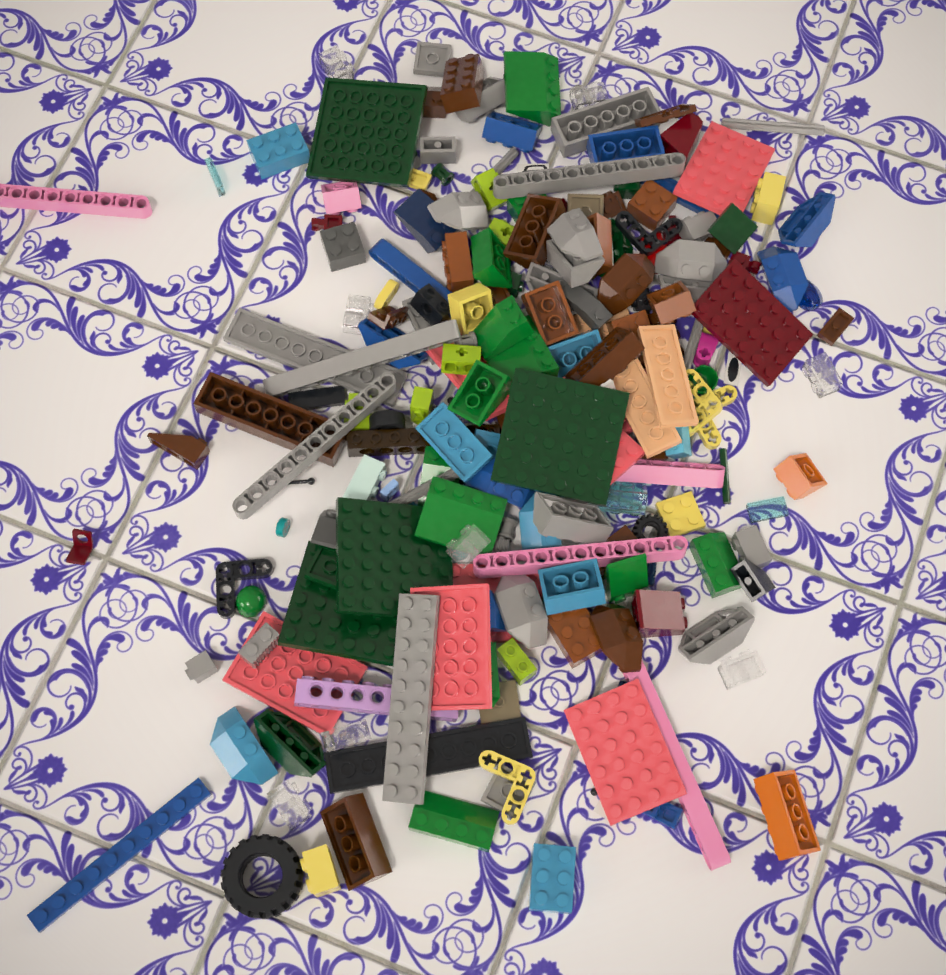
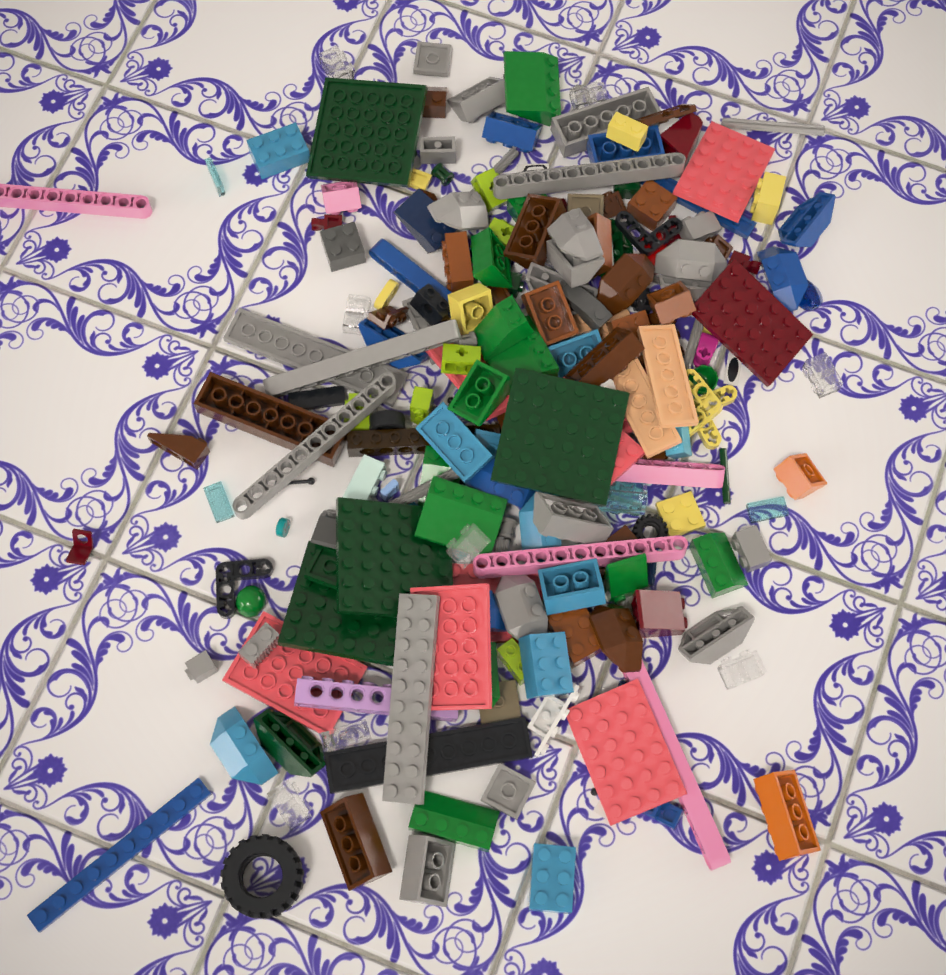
(218, 502): none -> clear light blue tile
(321, 871): light yellow brick -> none
(427, 870): none -> light grey slope
(462, 83): reddish brown brick -> none
(515, 777): light yellow beam -> none
(545, 665): none -> dark azure brick
(547, 717): none -> white bracket
(627, 131): none -> light yellow brick
(732, 228): dark green tile -> none
(752, 579): black slope -> none
(835, 326): reddish brown plate -> none

